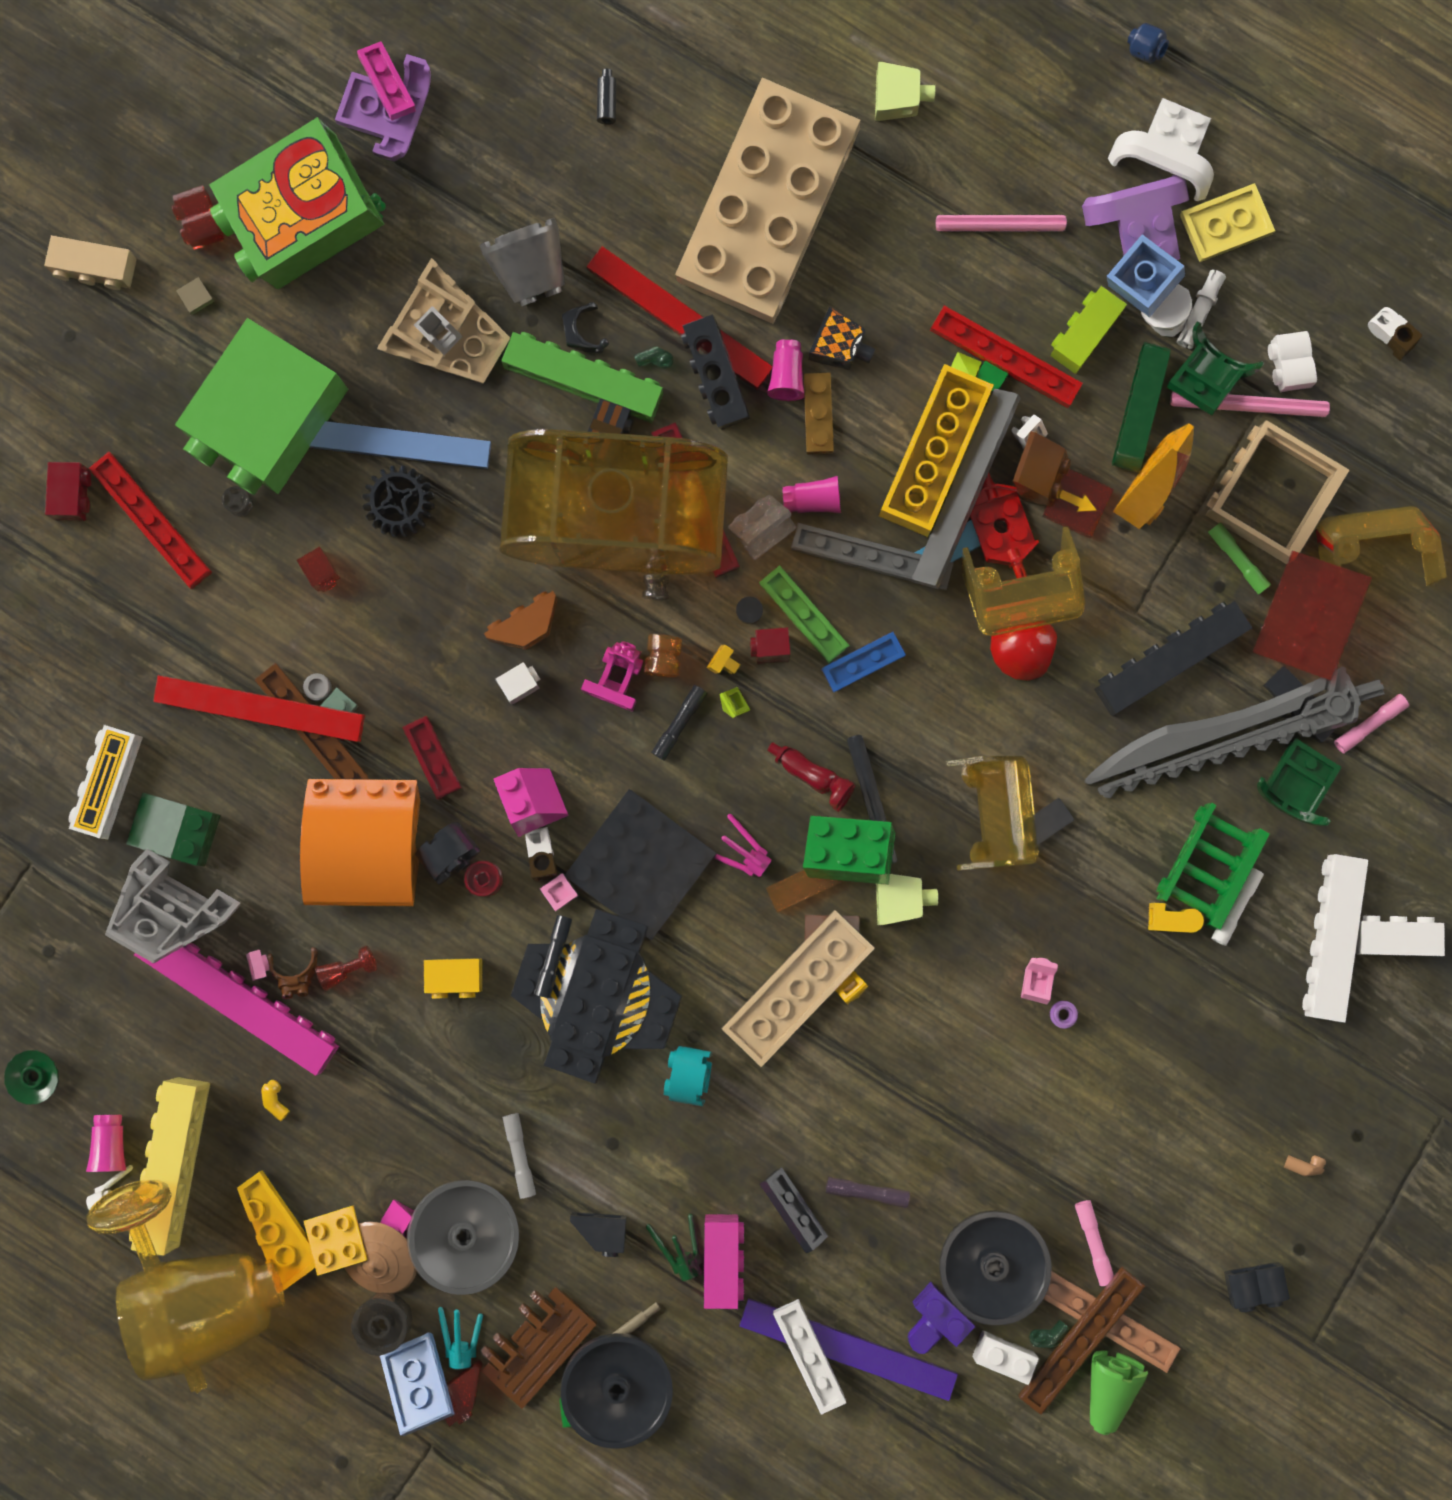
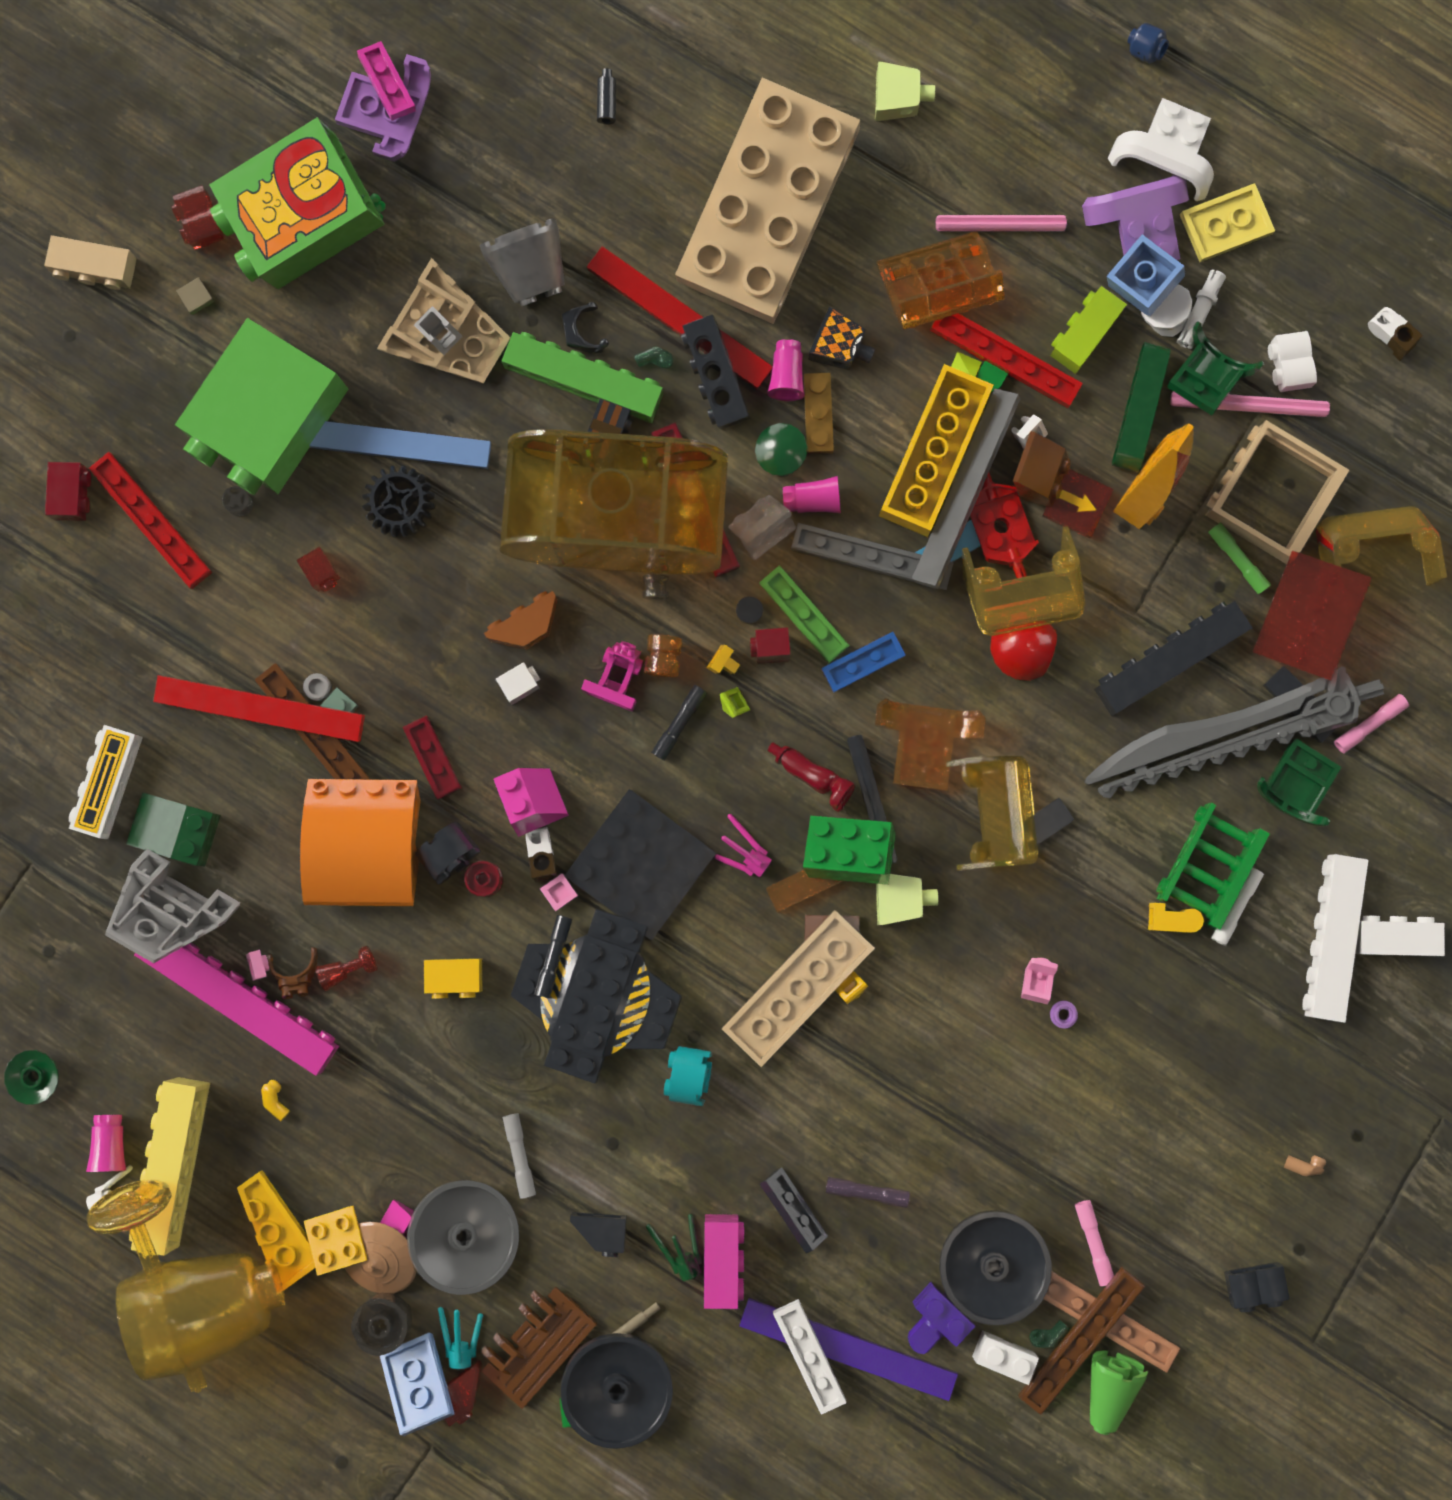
(781, 449): none -> dark green dish
(926, 740): none -> clear orange piece
(941, 280): none -> clear orange piece

